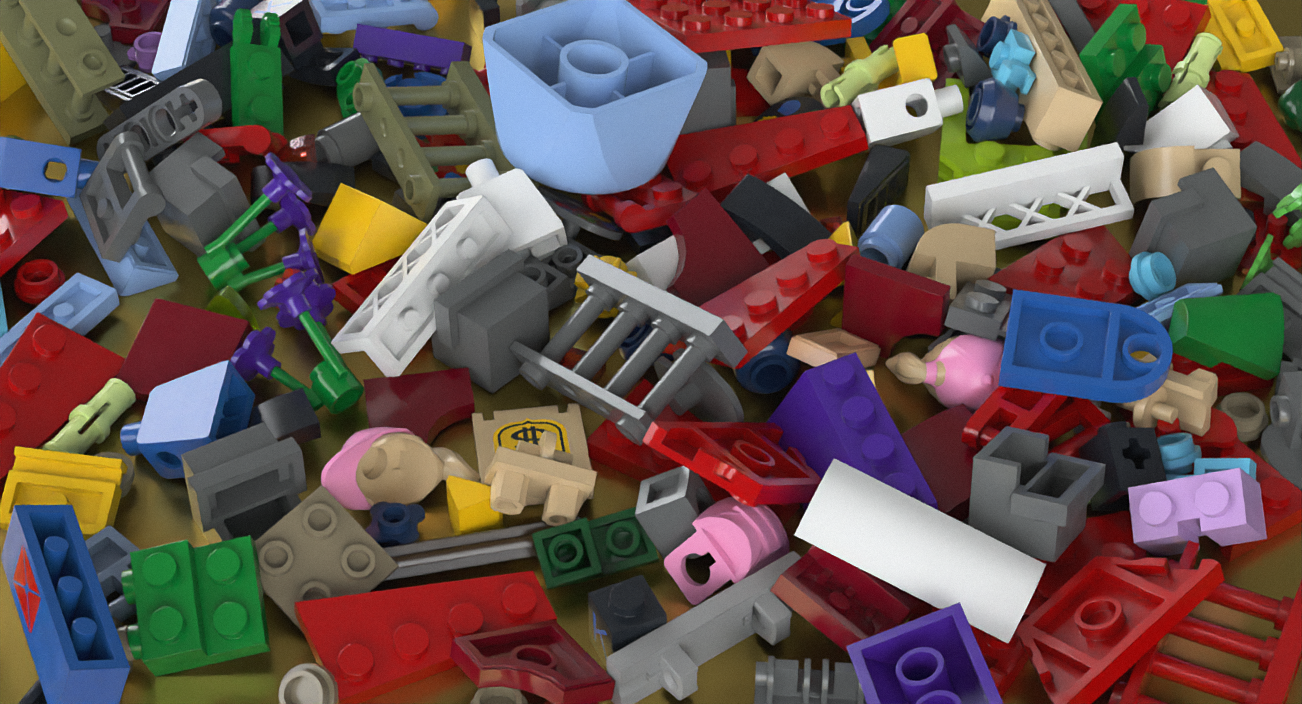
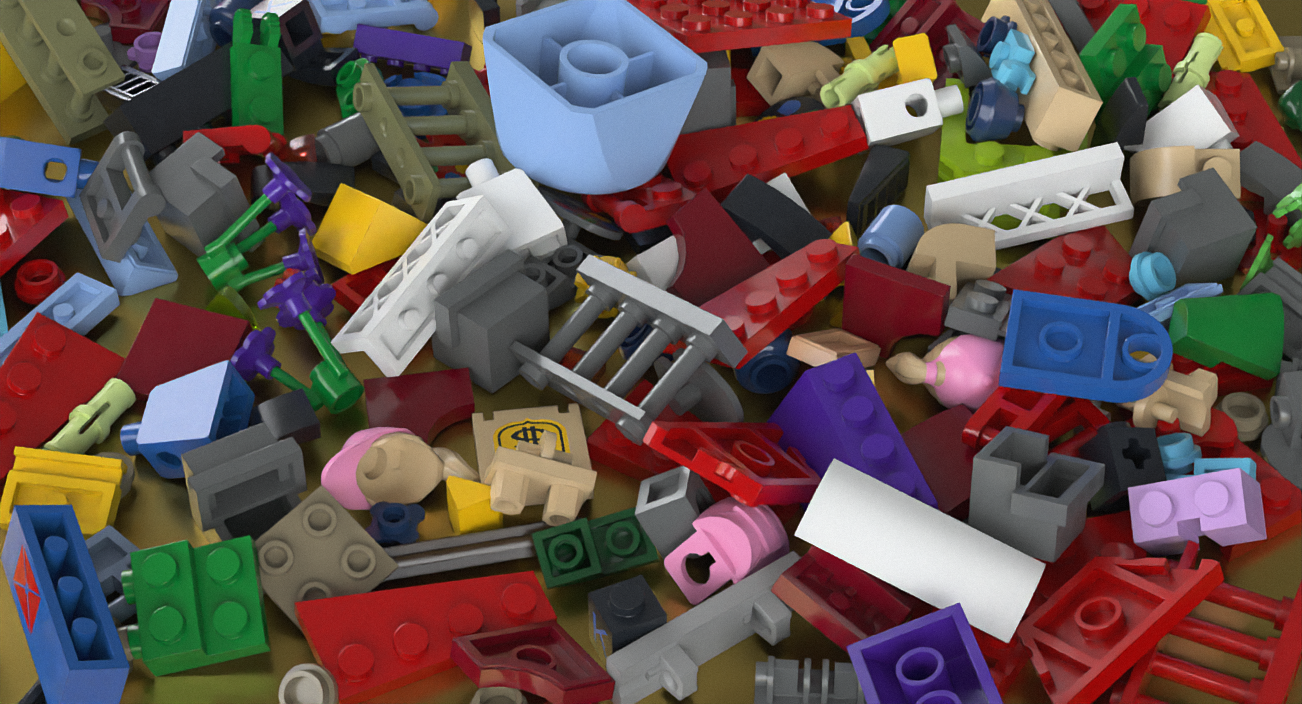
(157, 126): dark grey beam -> none

